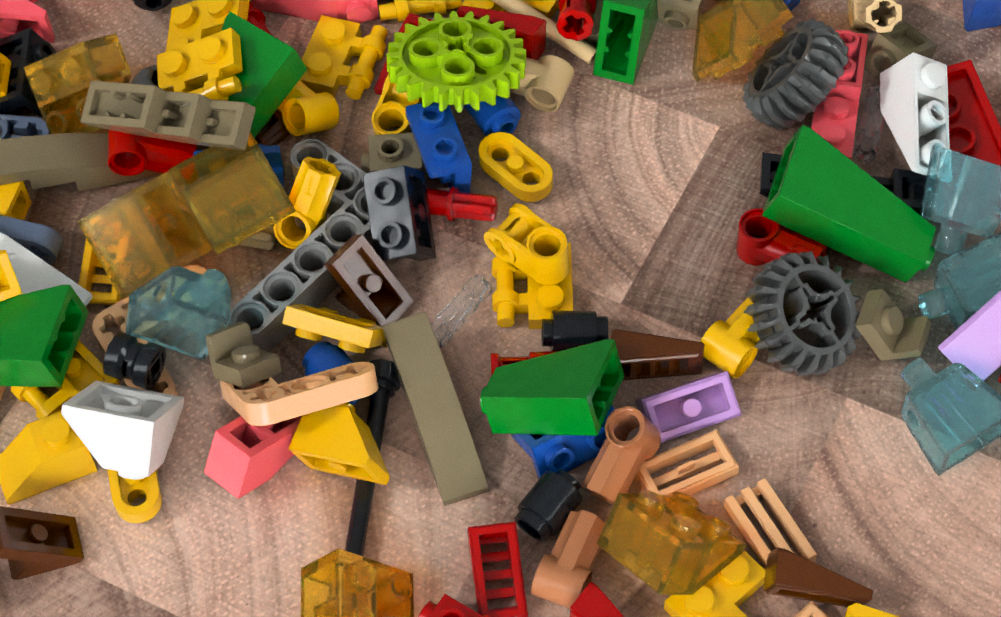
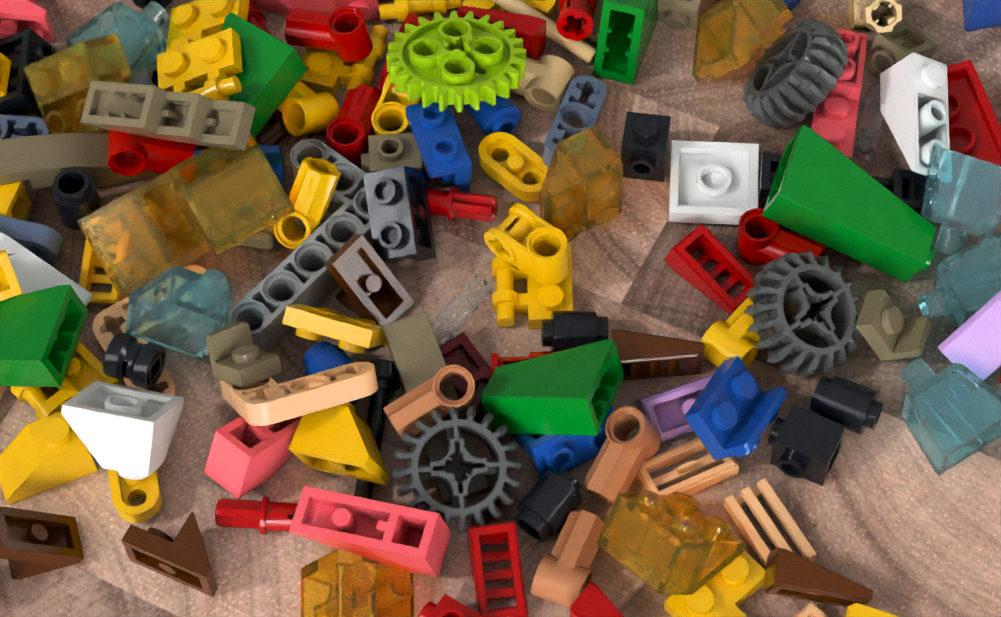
(75, 196): none -> black brick
(137, 32): none -> clear light blue torso
(180, 560): none -> reddish brown slope
(254, 514): none -> red axle
(337, 31): none -> red piece
(351, 128): none -> red piece
(373, 529): none -> coral slope
(428, 397): none -> nougat piece
(463, 353): none -> dark red slope
(498, 465): none -> dark grey gear
(572, 109): none -> sand blue beam
(582, 184): none -> clear yellow slope
(645, 146): none -> black brick
(712, 181): none -> white plate
(713, 250): none -> red slope
(733, 411): none -> blue bracket
(805, 444): none -> black brick
(846, 403): none -> black brick

